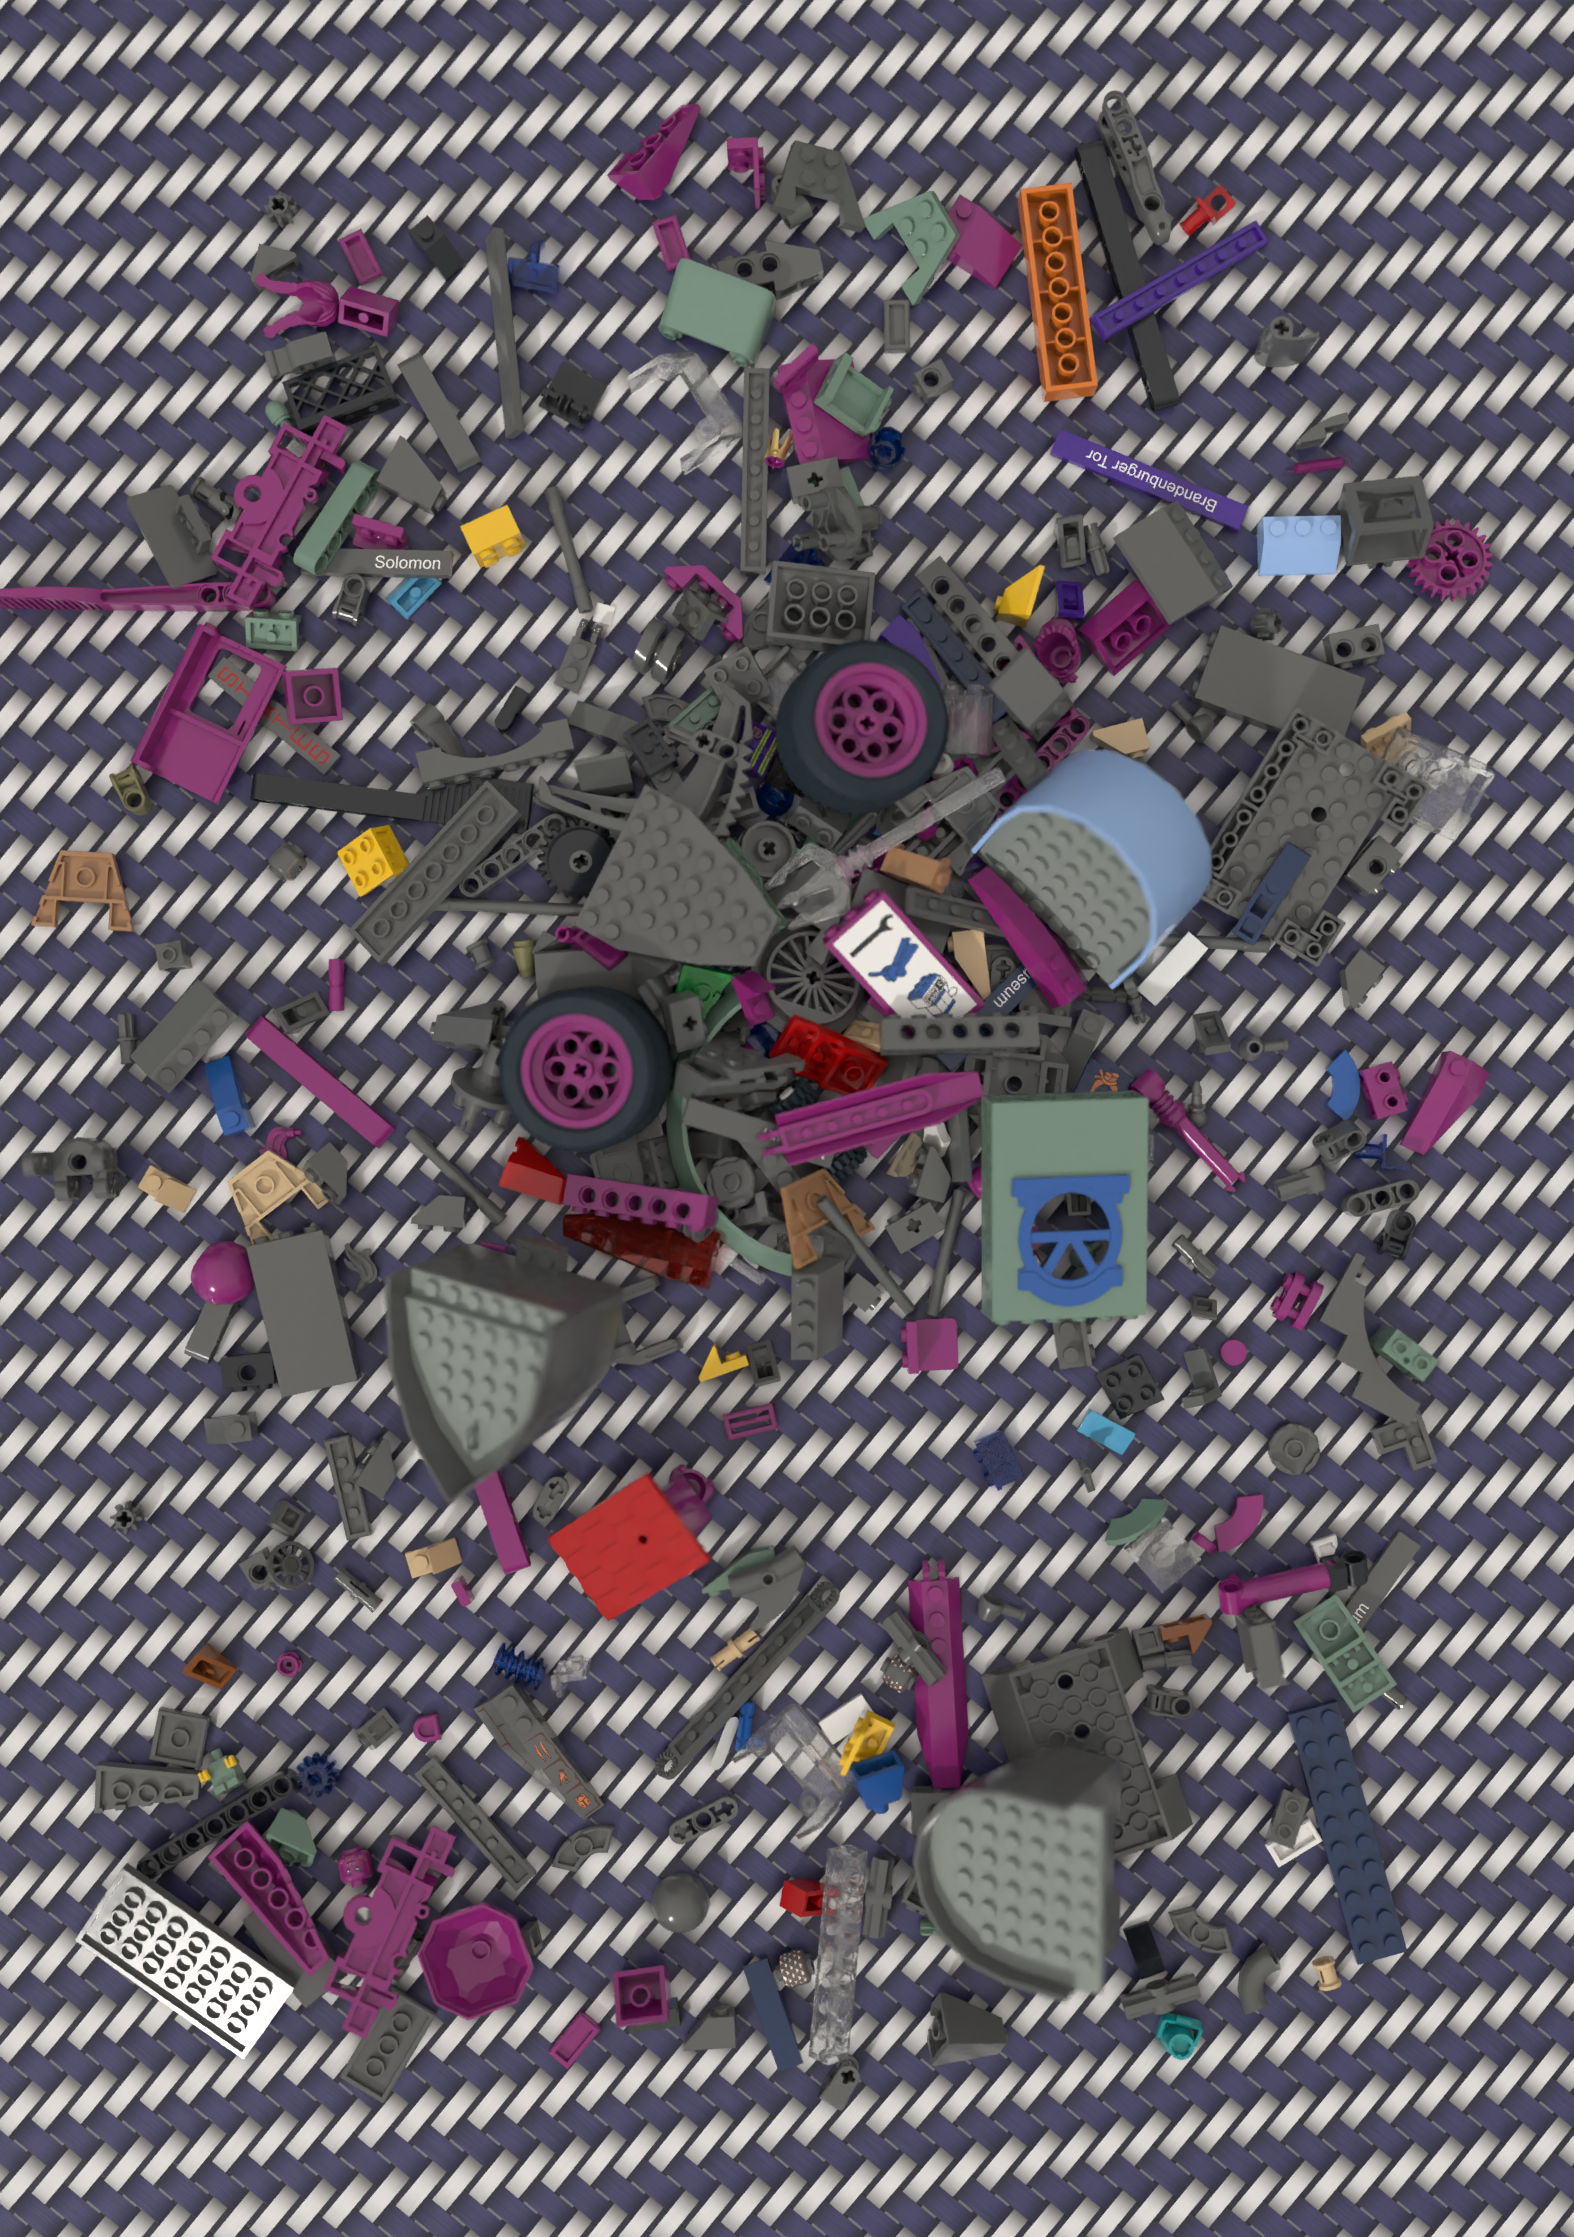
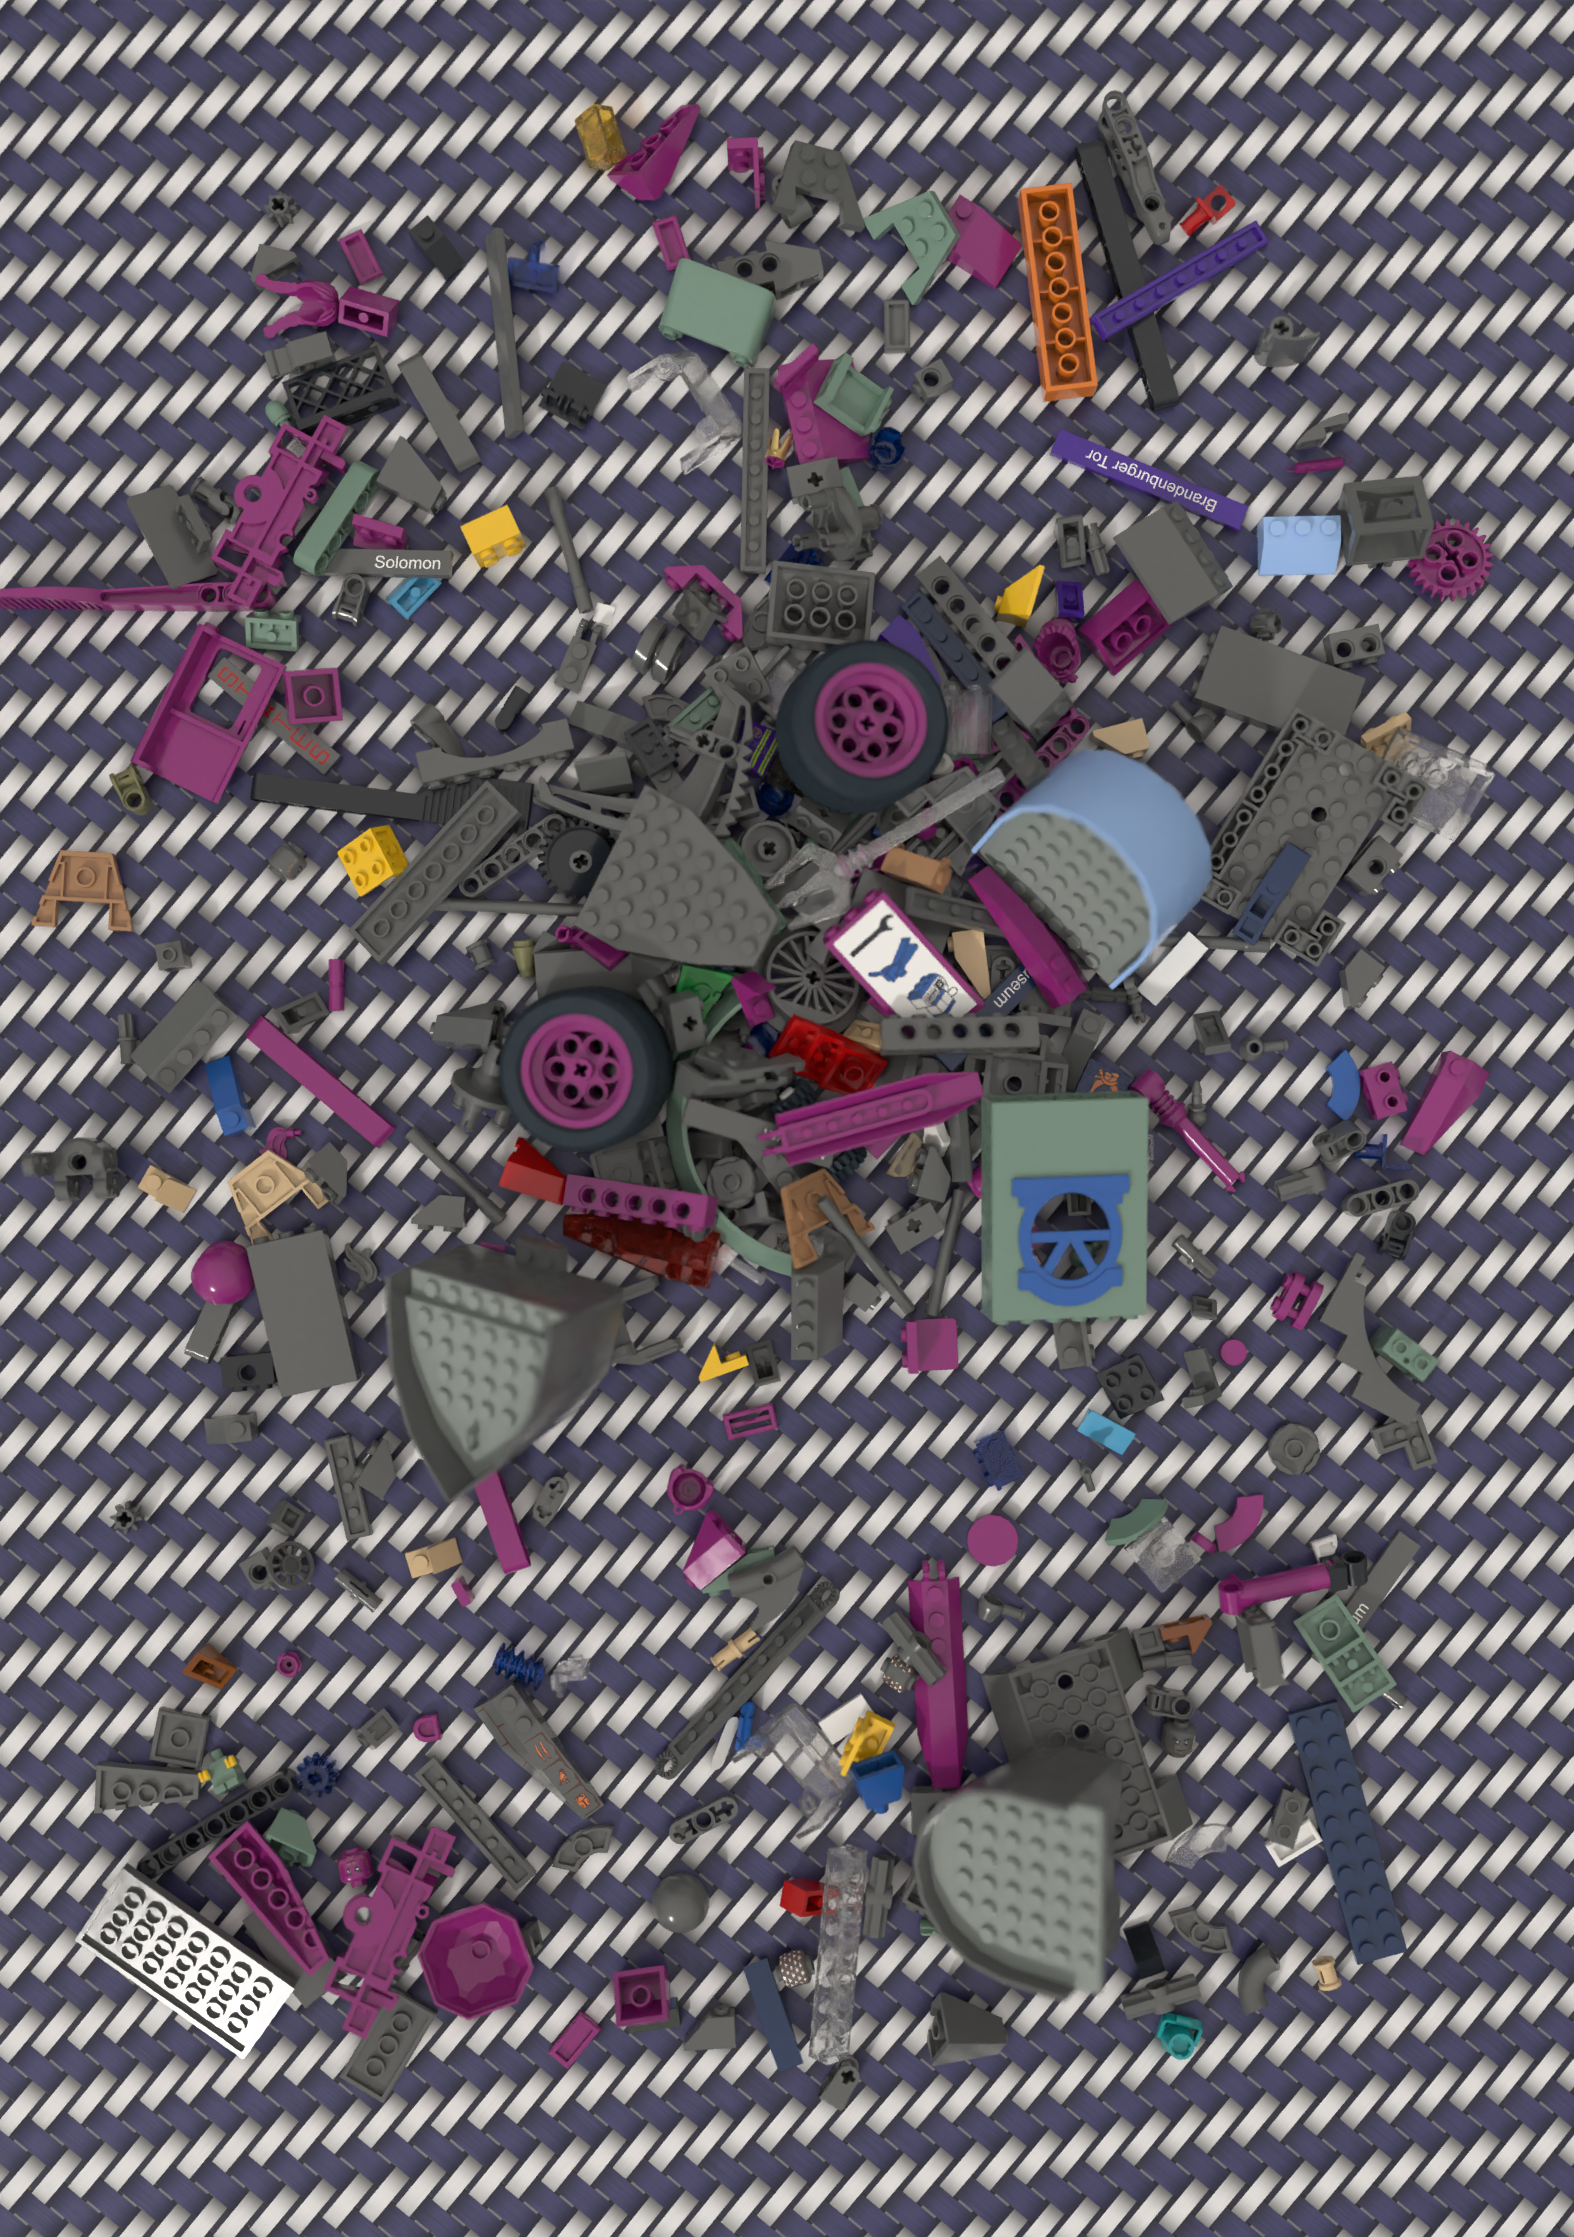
(600, 137): none -> clear yellow brick
(634, 1543): red piece -> none
(712, 1551): none -> magenta slope
(992, 1540): none -> magenta tile
(1178, 1737): none -> dark grey head
(1198, 1842): none -> clear tile

